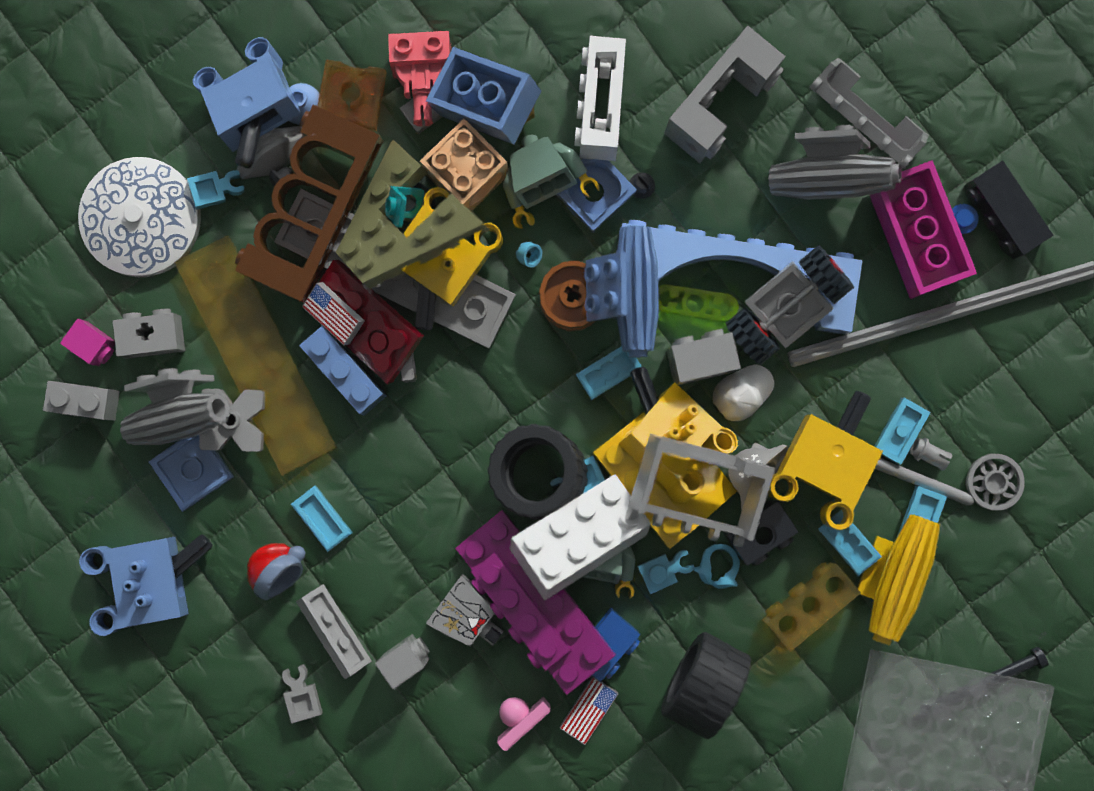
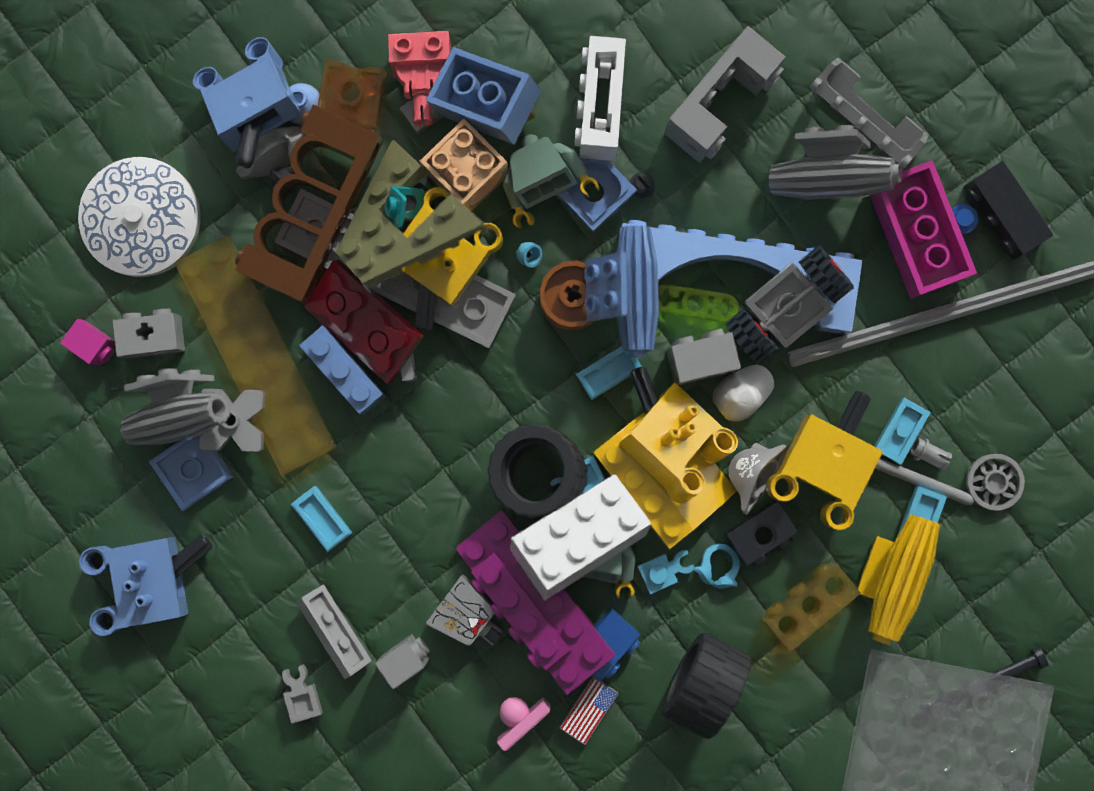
(81, 400): light grey brick -> none
(210, 190): medium azure plate -> none
(274, 569): sand blue piece -> none
(333, 313): tile -> none
(753, 503): light grey hinge -> none
(851, 545): medium azure plate -> none

